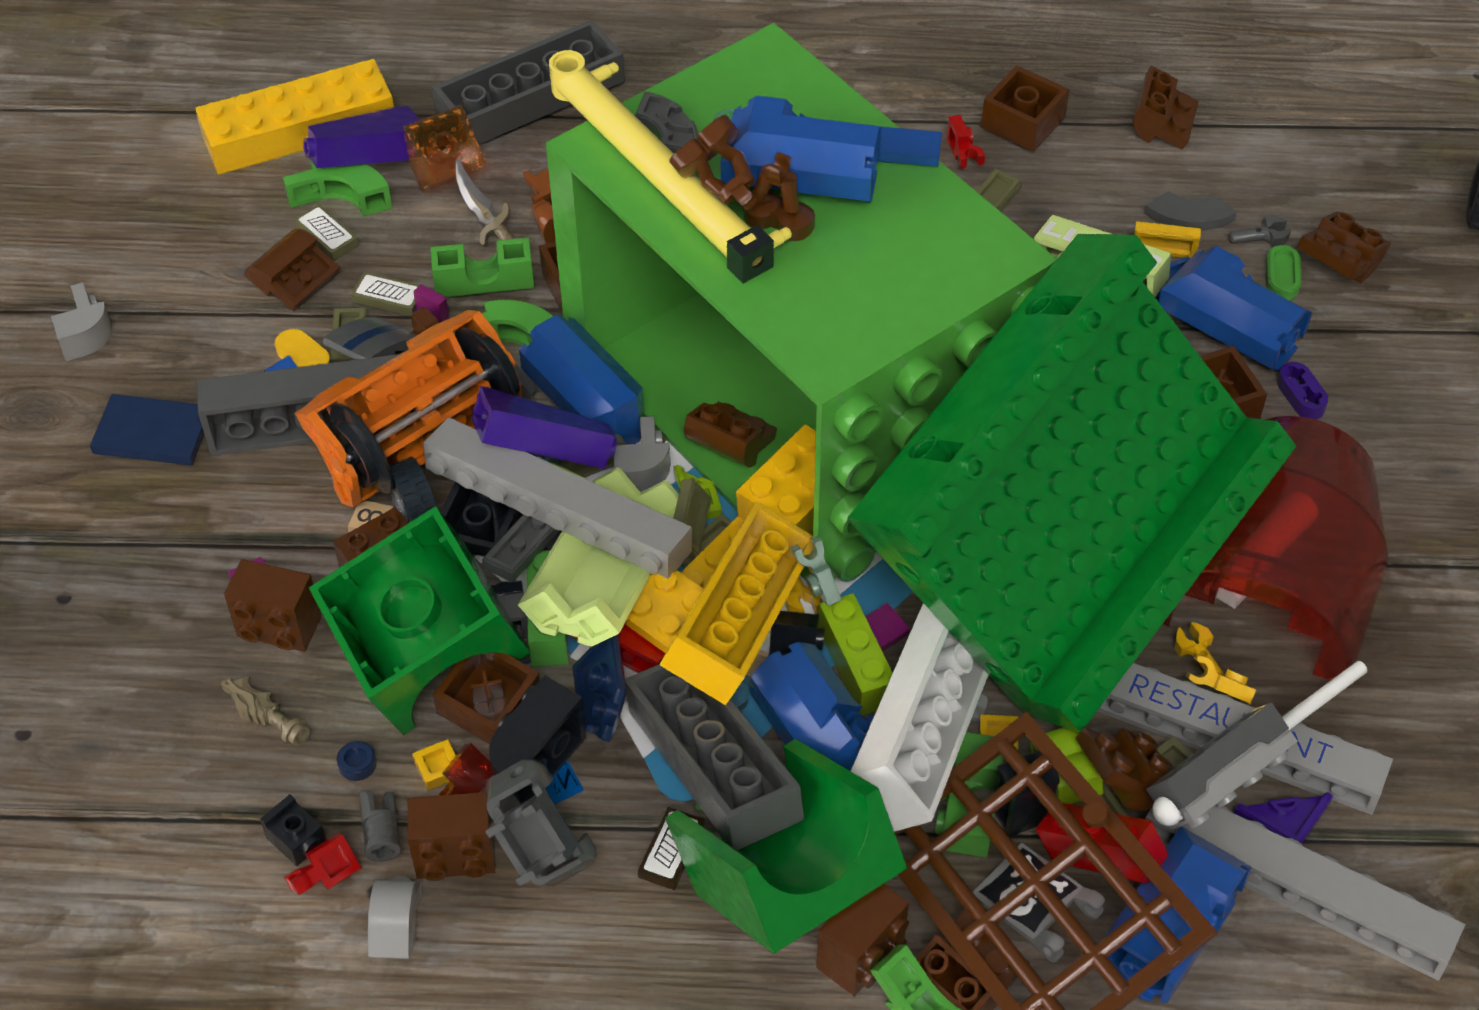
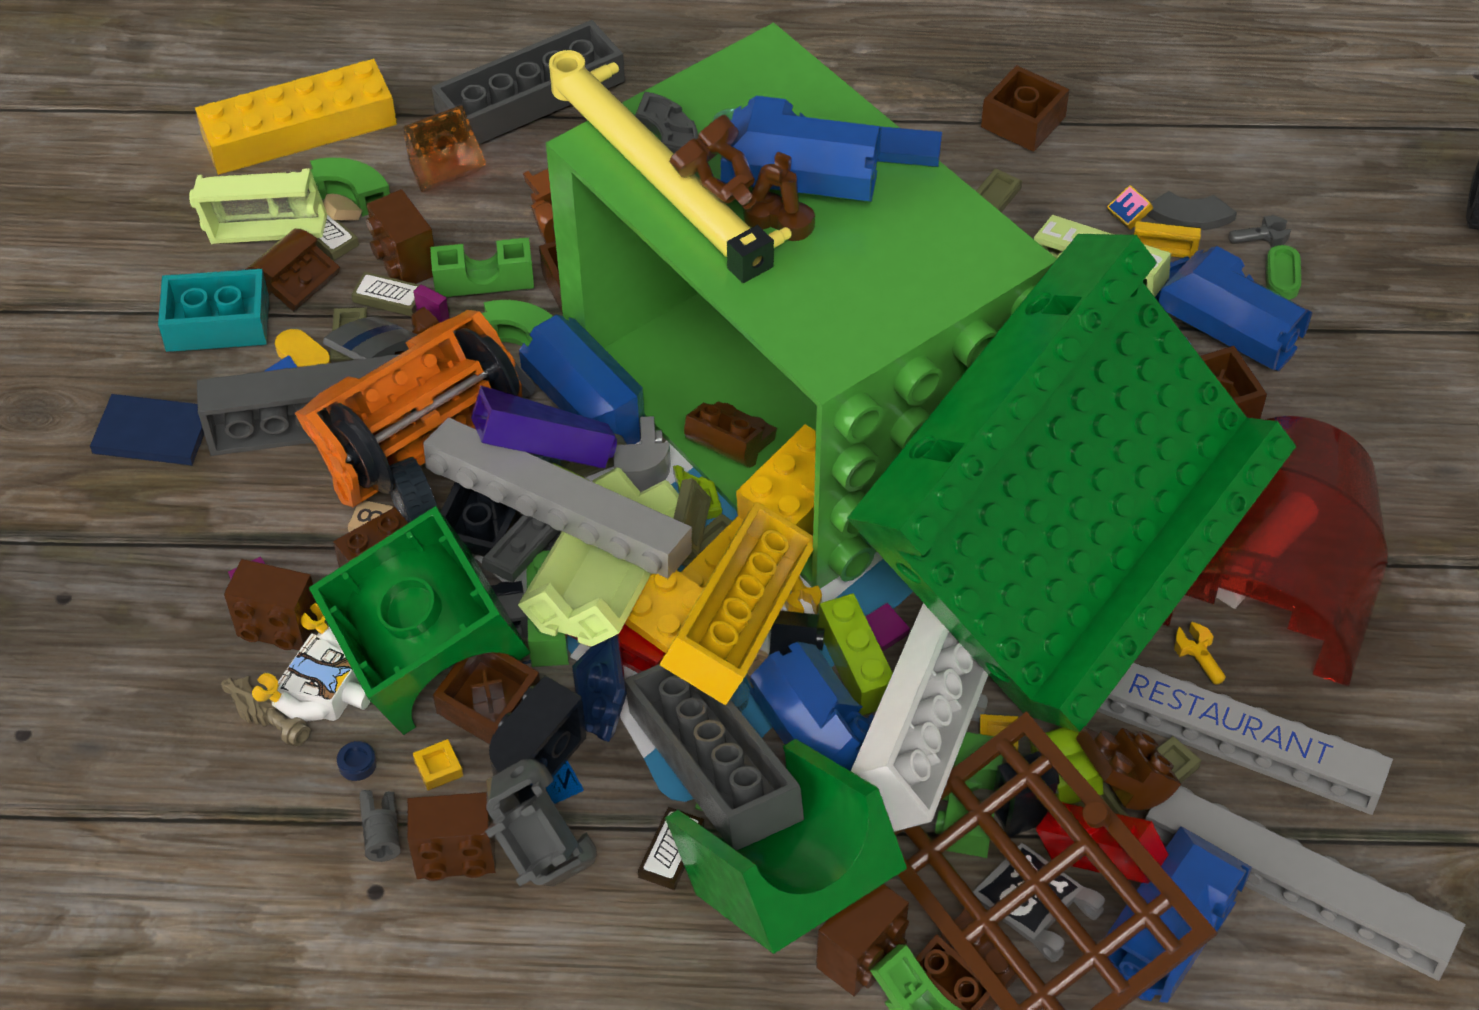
(84, 328): light grey brick -> none
(213, 310): none -> teal brick
(258, 206): none -> yellowish green door
(292, 830): black brick -> none
(317, 680): none -> torso
(329, 864): red plate -> none
(341, 208): none -> tan tile
(360, 139): dark purple slope -> none
(393, 917): light grey brick -> none
(400, 237): none -> reddish brown brick
(467, 772): clear red plate -> none
(483, 207): piece -> none
(820, 579): sand green plate -> none
(961, 140): red plate -> none
(1130, 207): none -> tile
(1164, 110): reddish brown brick -> none
(1230, 683): yellow plate -> none
(1236, 757): piece -> none
(1288, 816): dark purple tile -> none
(1298, 392): dark purple beam -> none
(1345, 246): reddish brown brick -> none

